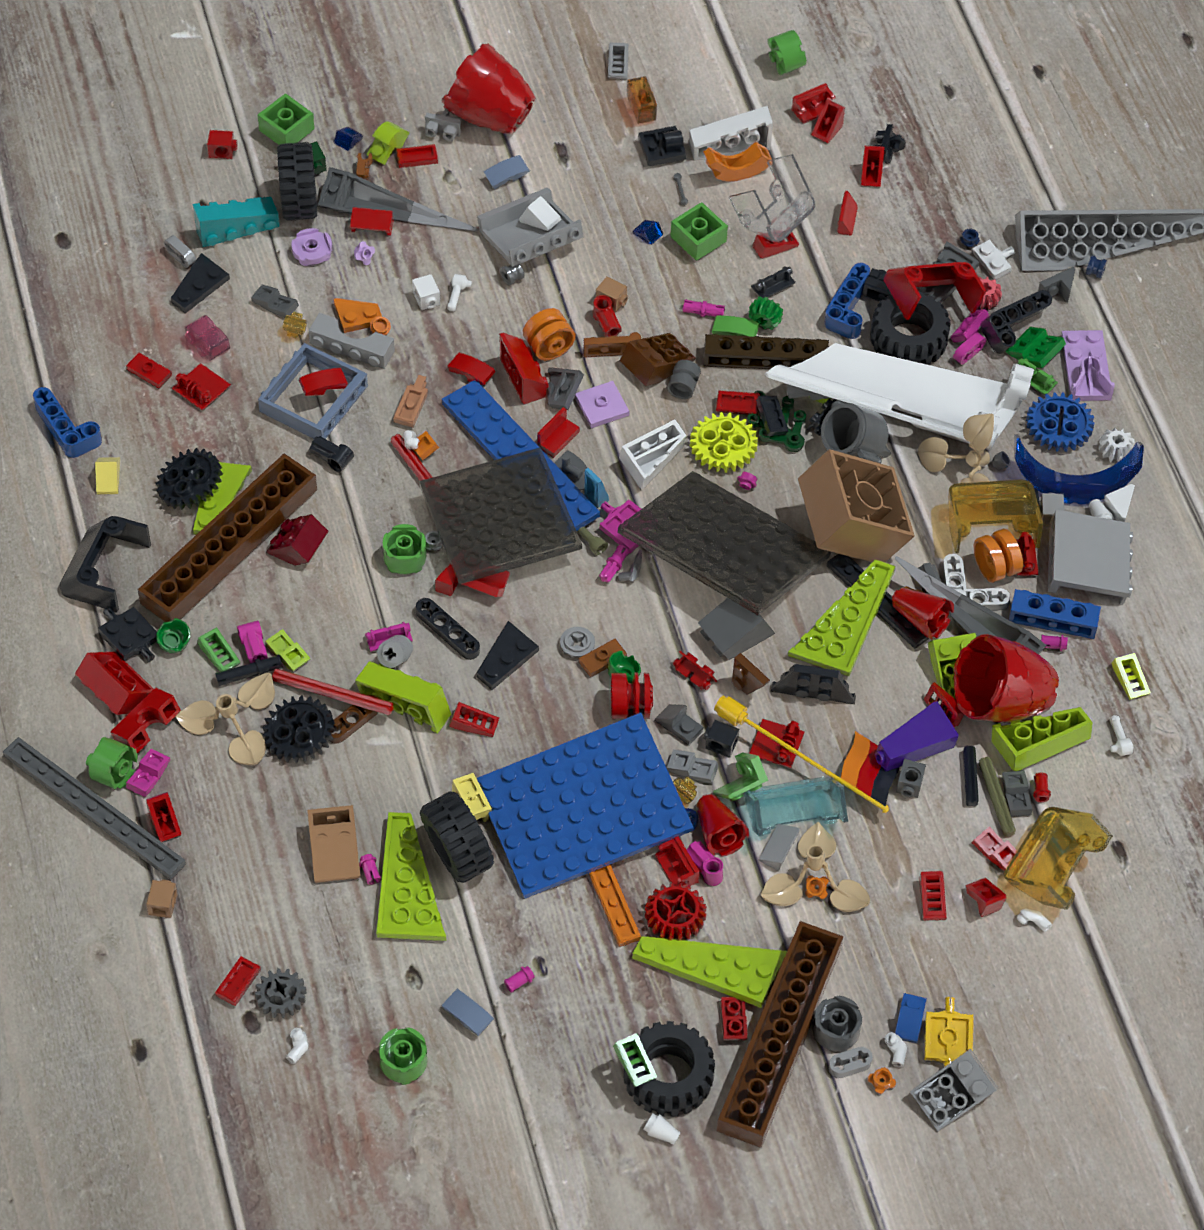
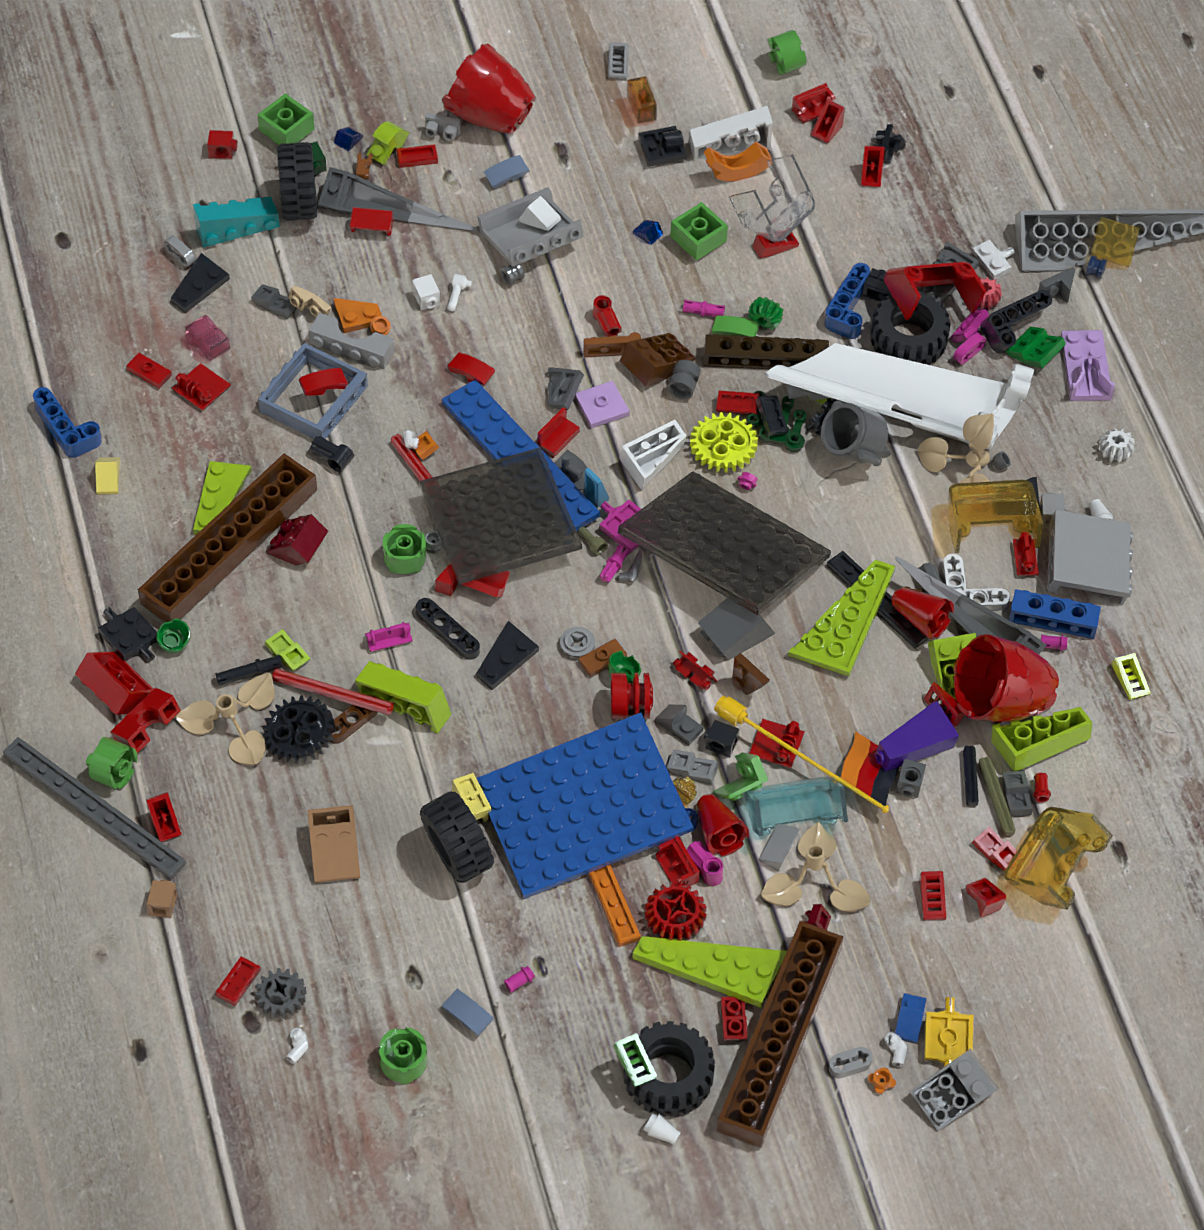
(81, 576): black windscreen -> none
(149, 772): dark pink slope -> none
(189, 478): black gear -> none
(215, 635): bright green slope -> none
(251, 636): dark pink piece -> none
(294, 324): clear yellow gear -> none
(303, 298): none -> tan slope
(311, 256): lavender plate -> none
(359, 252): lavender plate -> none
(369, 867): dark pink pin -> none
(394, 651): light grey piece -> none
(406, 893): lime wing -> none
(411, 403): nougat hinge -> none
(465, 725): red slope -> none
(522, 369): red slope -> none
(549, 334): orange wheel -> none
(615, 291): medium nougat brick -> none
(677, 177): dark grey hinge -> none
(774, 283): black hinge -> none
(810, 886): orange plate -> none
(814, 683): black wing -> none
(818, 916): none -> dark red tile
(837, 1023): dark grey brick -> none
(847, 215): red slope -> none
(855, 507): medium nougat brick -> none
(969, 237): dark blue plate -> none
(998, 555): orange wheel -> none
(1035, 916): white arm -> none
(1040, 380): bright green hinge -> none
(1044, 421): blue gear -> none
(1078, 488): clear blue windscreen -> none
(1115, 242): none -> clear yellow tile
(1119, 501): white slope -> none
(1123, 746): white piece -> none

